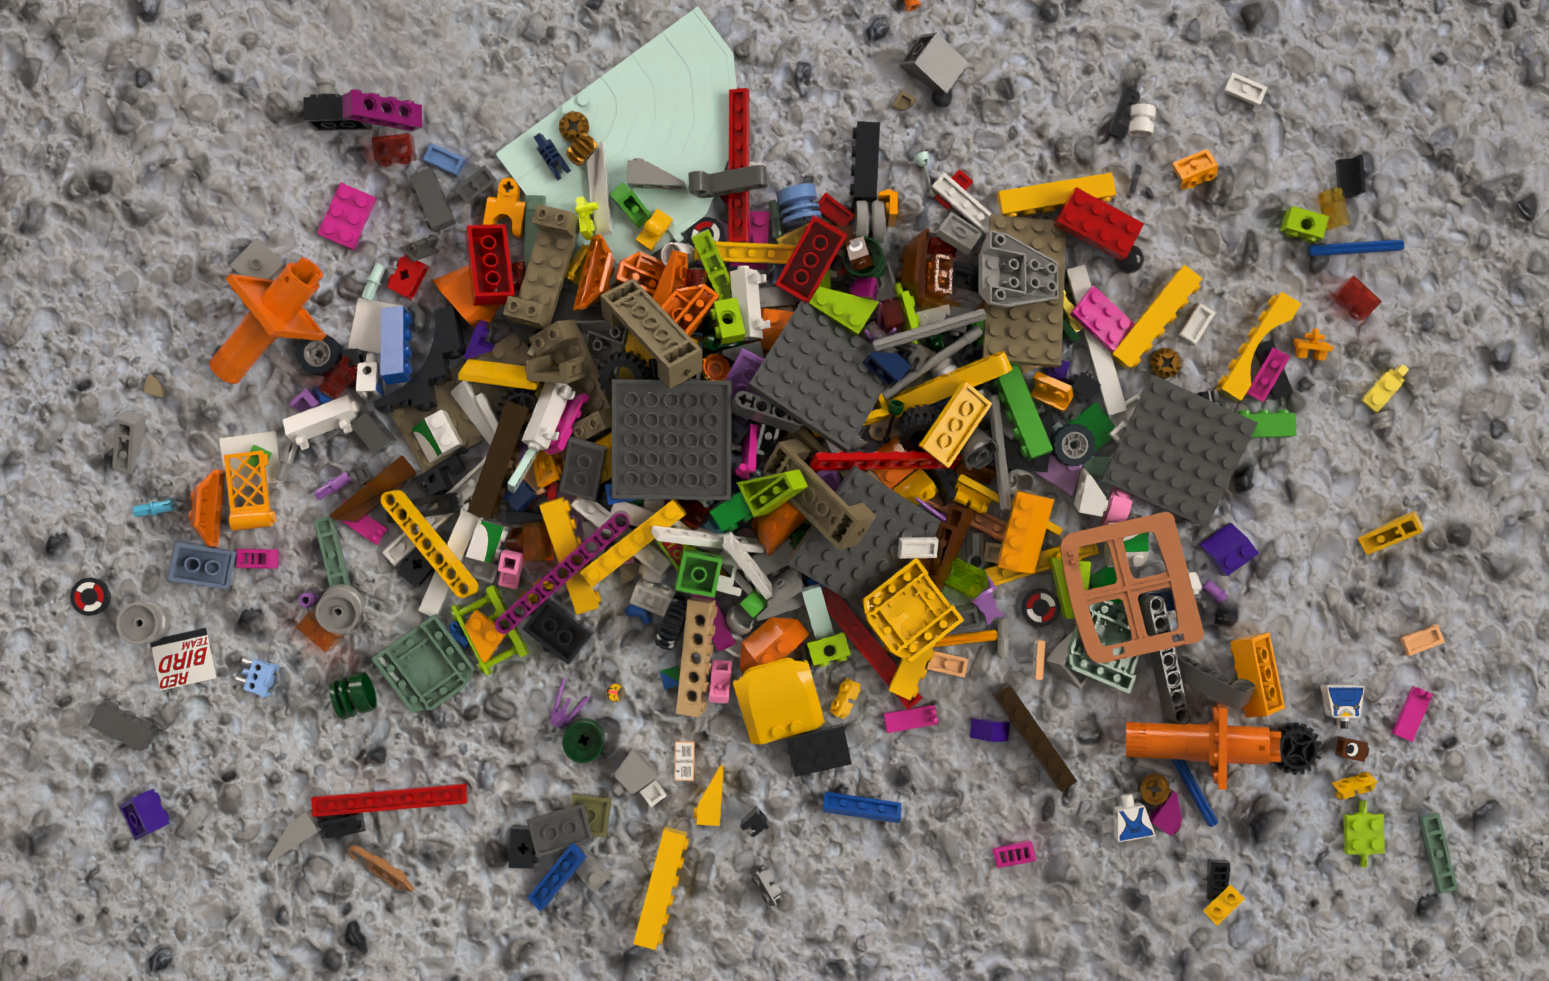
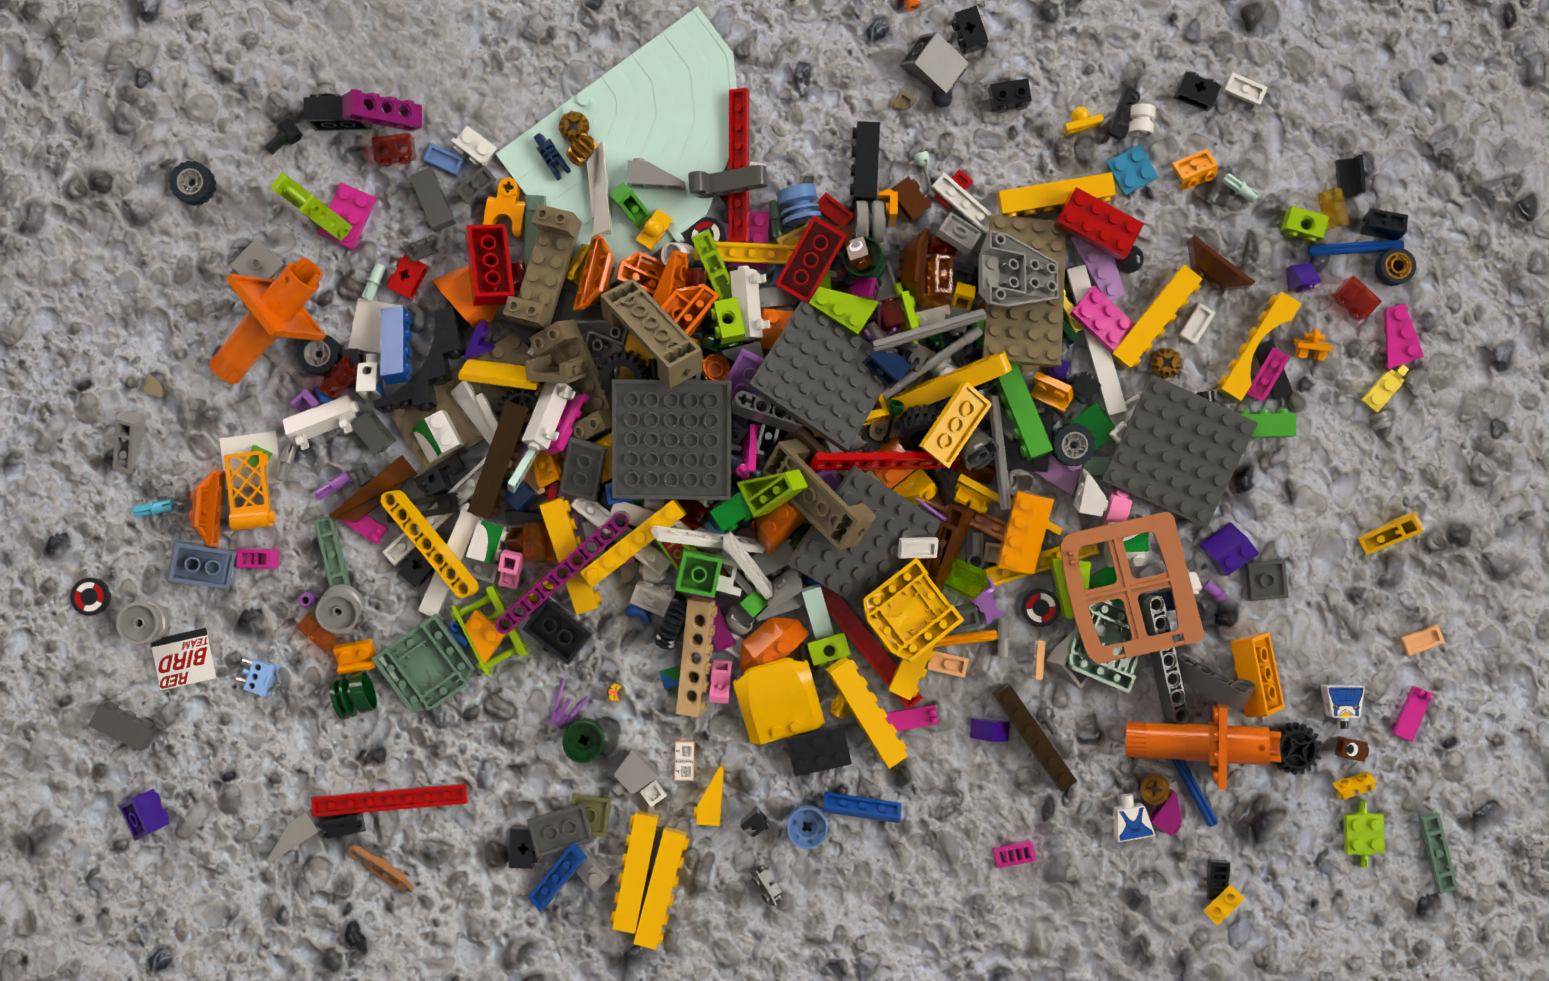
(184, 175): none -> black wheel
(286, 134): none -> black pin
(311, 206): none -> lime fence
(355, 656): none -> light orange bracket
(474, 146): none -> white bracket
(583, 211): neon yellow plate -> none
(635, 871): none -> yellow brick
(807, 838): none -> medium blue wheel
(866, 711): none -> yellow brick
(911, 199): none -> reddish brown brick
(963, 296): none -> yellow brick
(969, 19): none -> black brick
(1009, 95): none -> black brick
(1045, 716): none -> dark grey plate
(1082, 121): none -> yellow tile
(1100, 267): none -> lavender wing
(1132, 170): none -> dark azure plate
(1187, 91): none -> black brick
(1215, 268): none -> reddish brown wedge
(1240, 188): none -> light aqua axle
(1266, 580): none -> dark grey tile
(1301, 278): none -> dark purple slope
(1384, 224): none -> black hinge
(1401, 337): none -> dark pink wing
(1405, 262): none -> wheel

